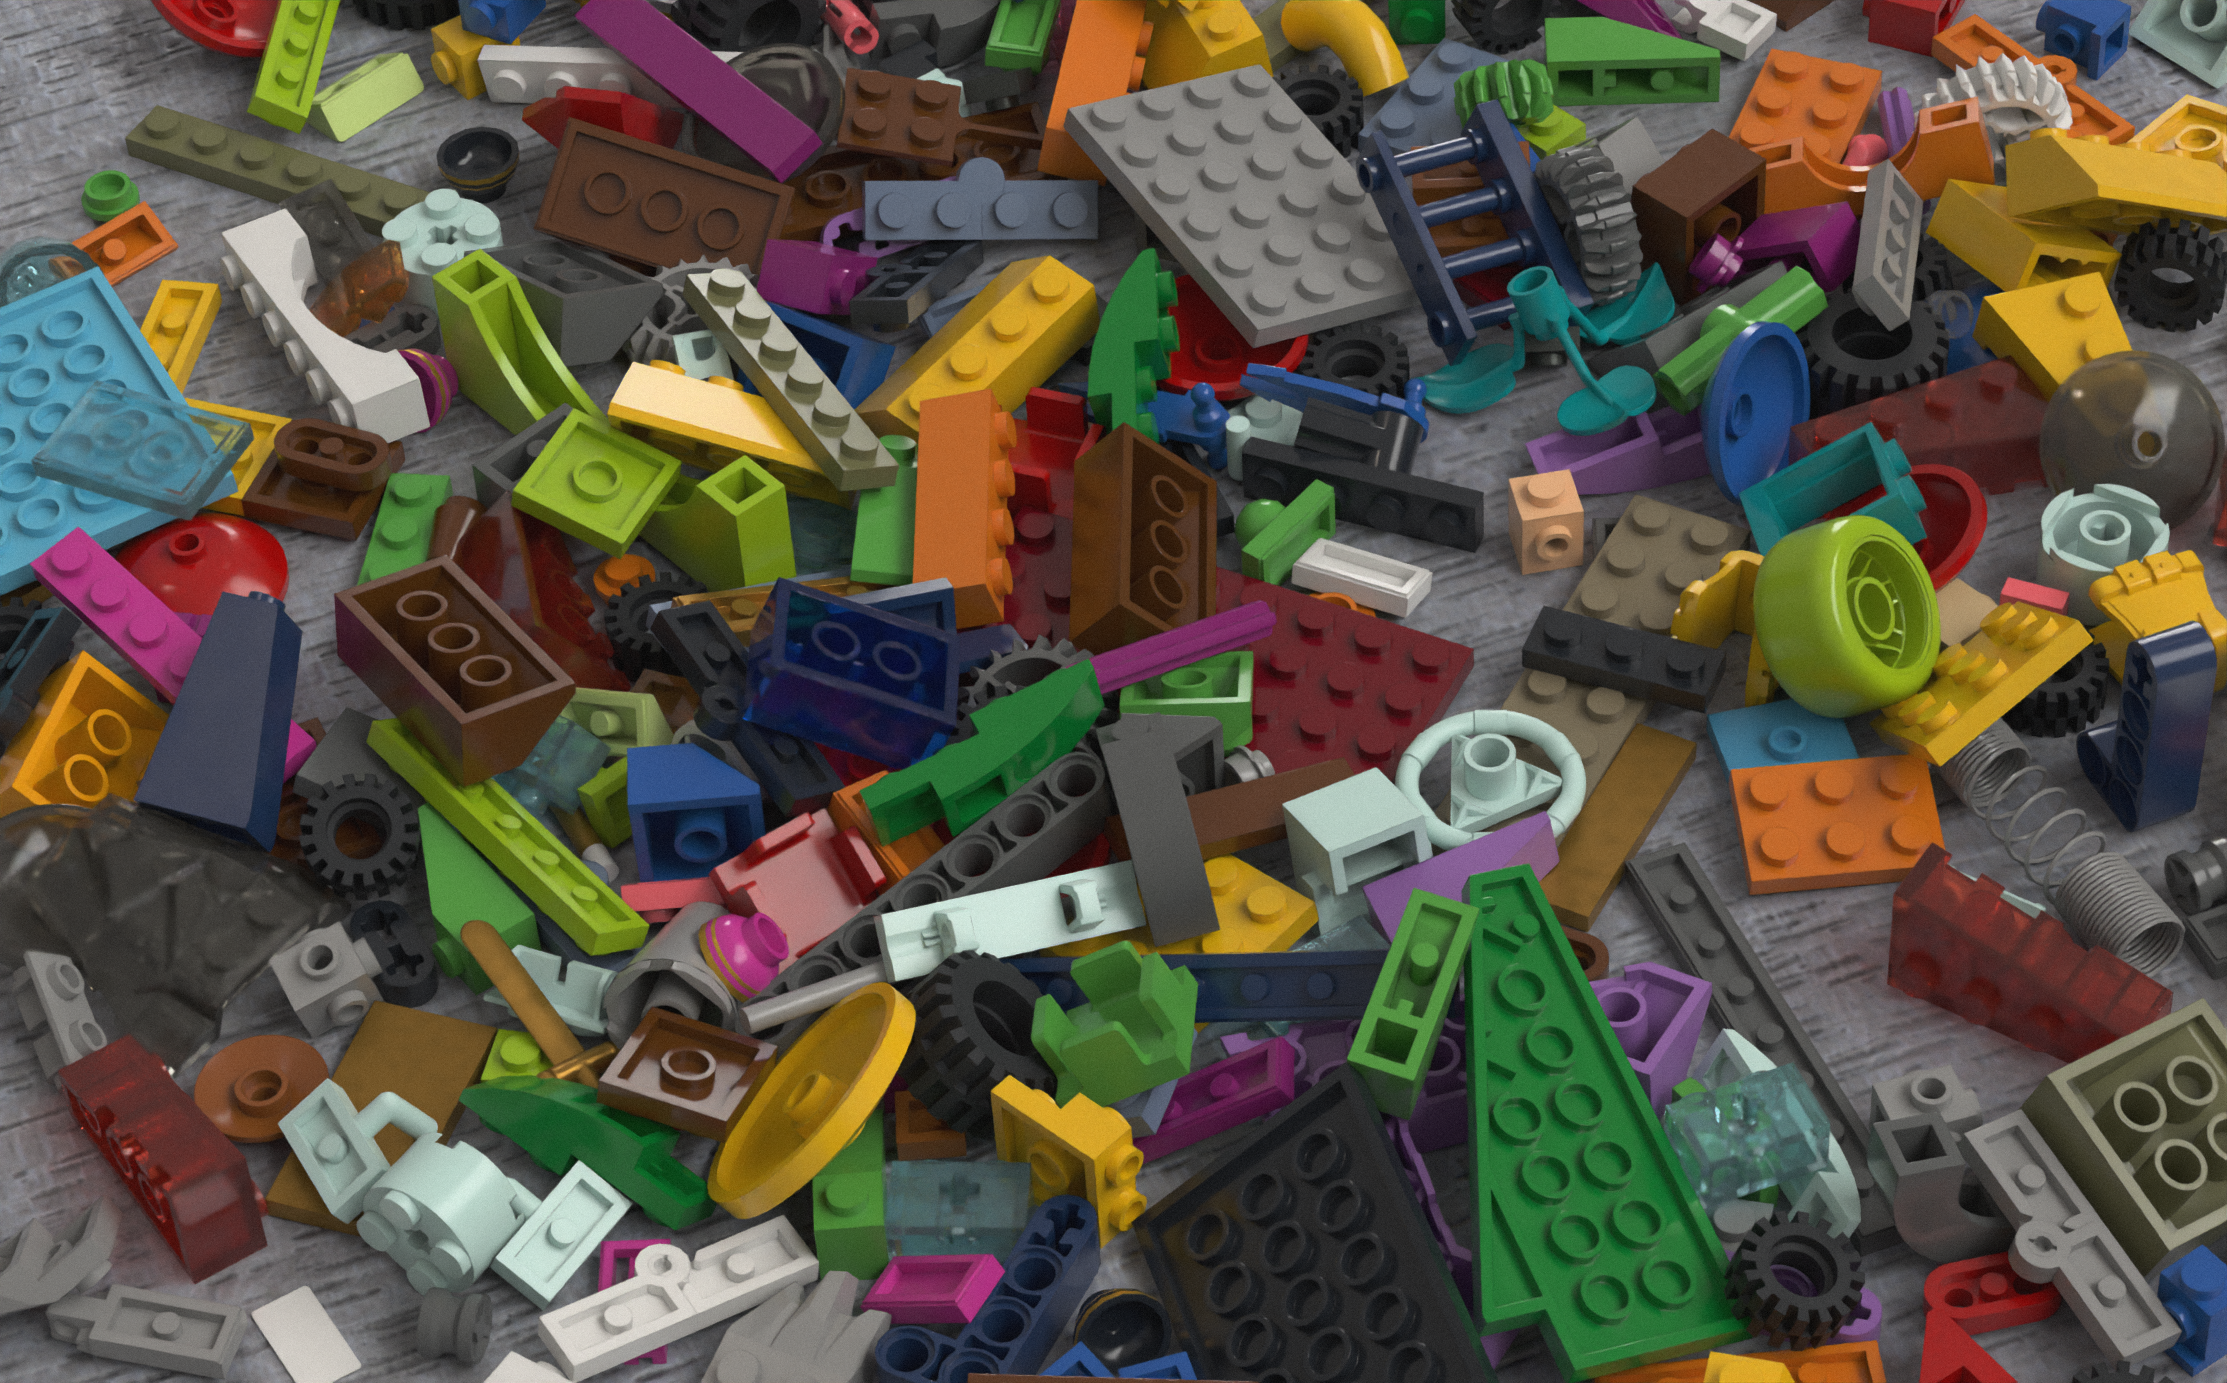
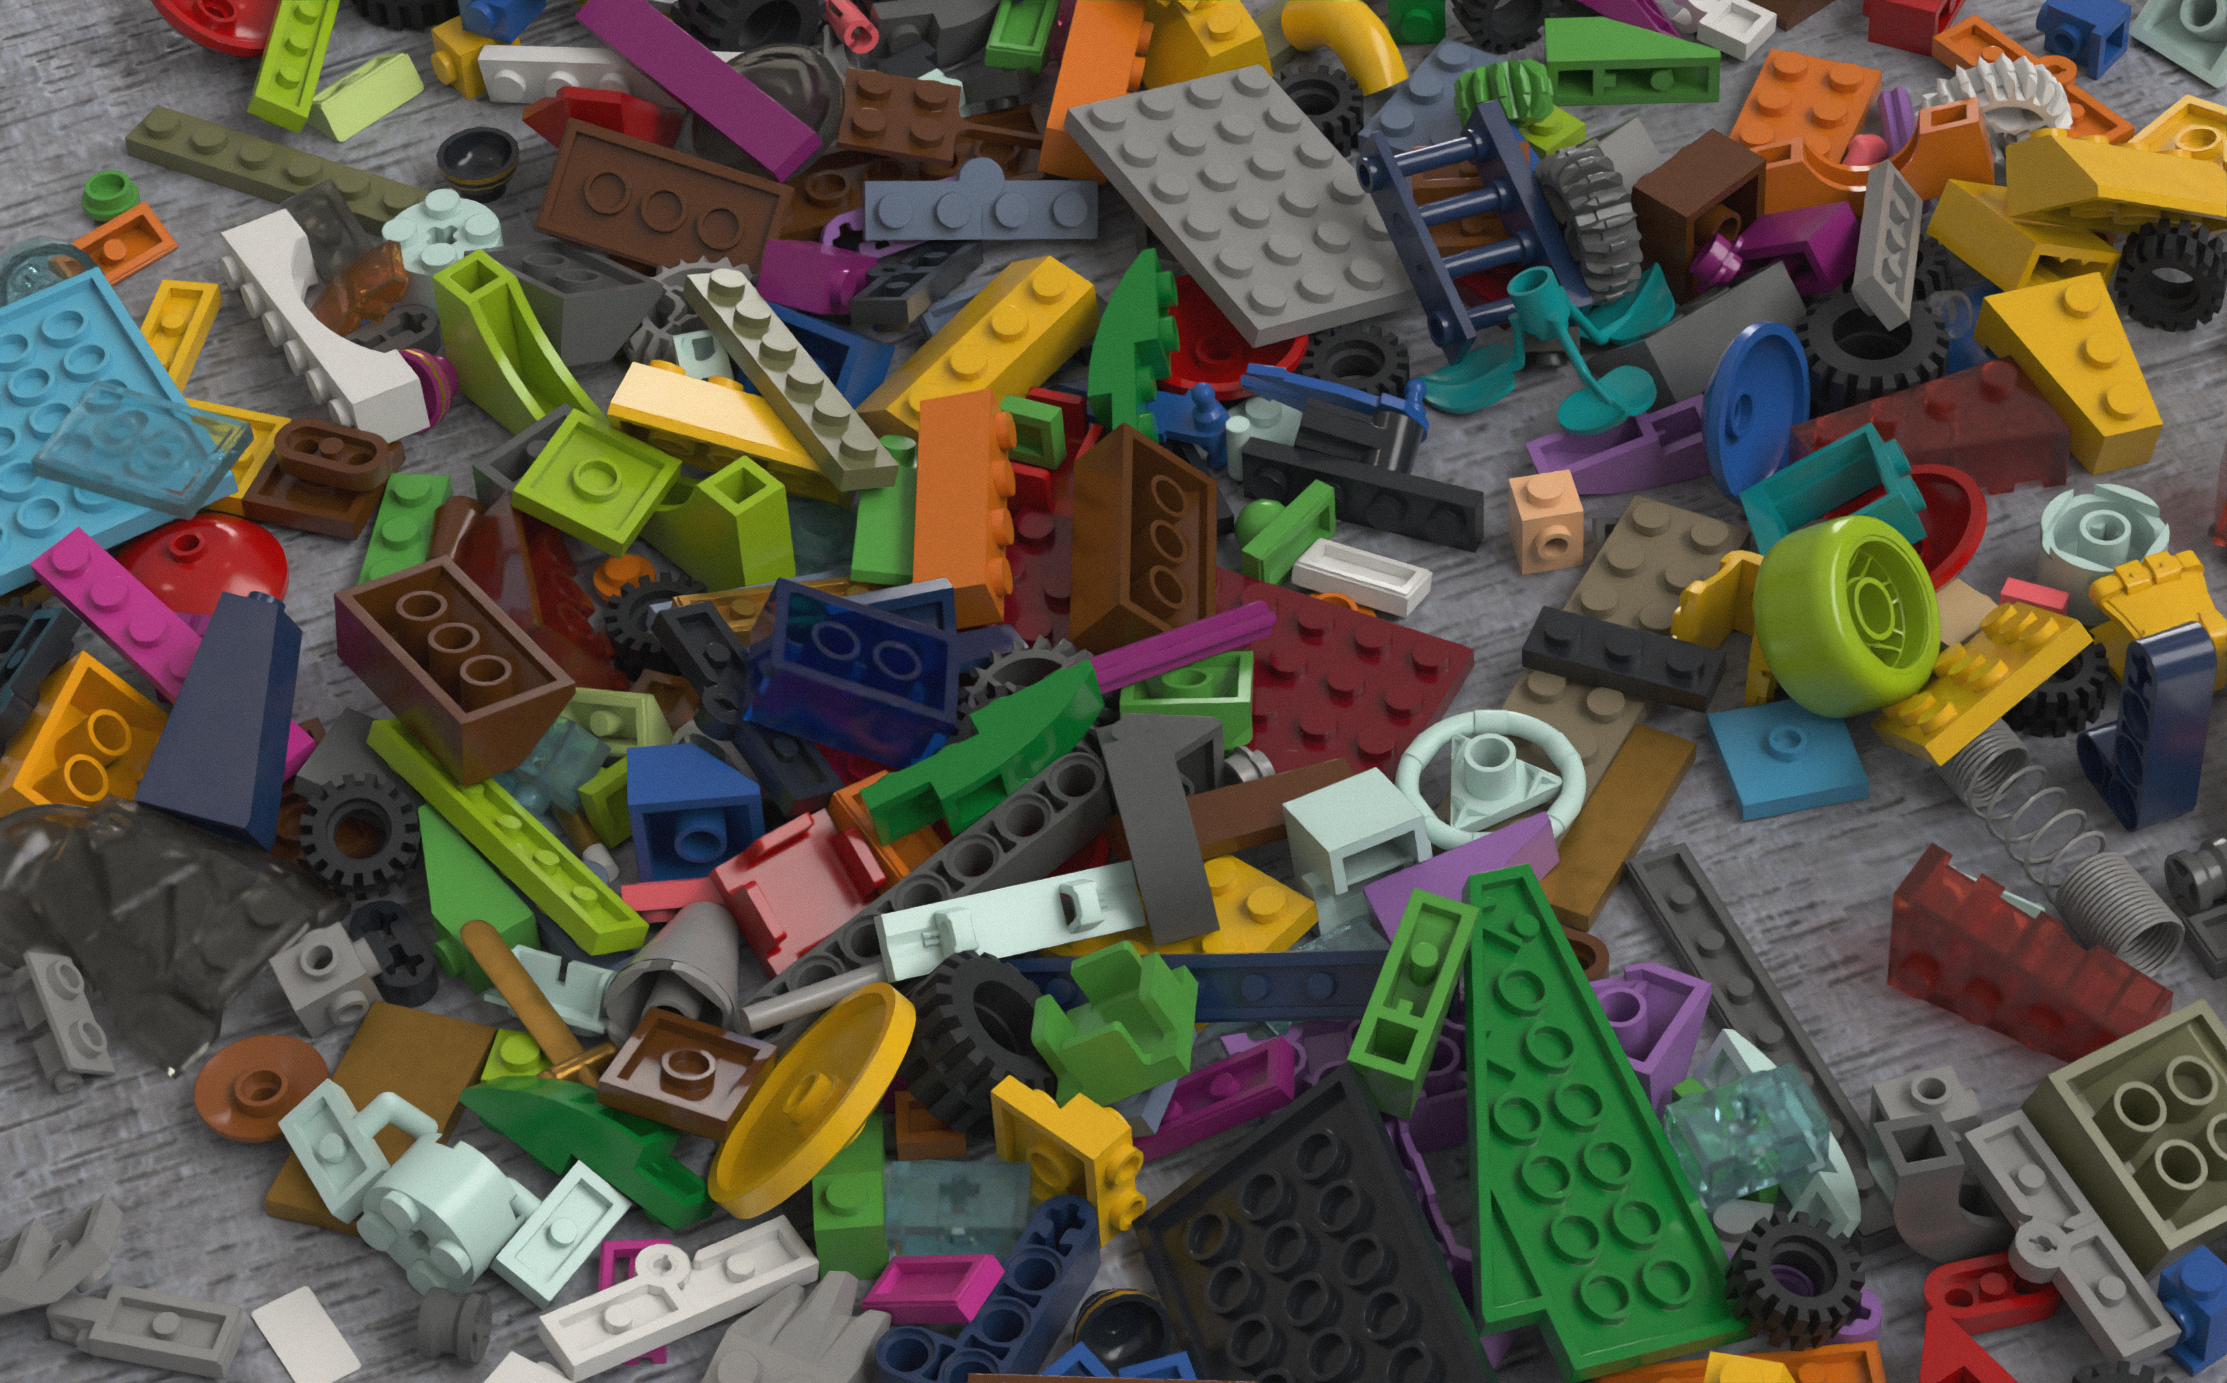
(167, 1156): clear red wedge -> none
(743, 952): dark pink piece -> none
(1037, 431): none -> bright green plate
(1788, 301): bright green piece -> none
(1833, 822): orange plate -> none
(2103, 410): clear smoke dish -> none

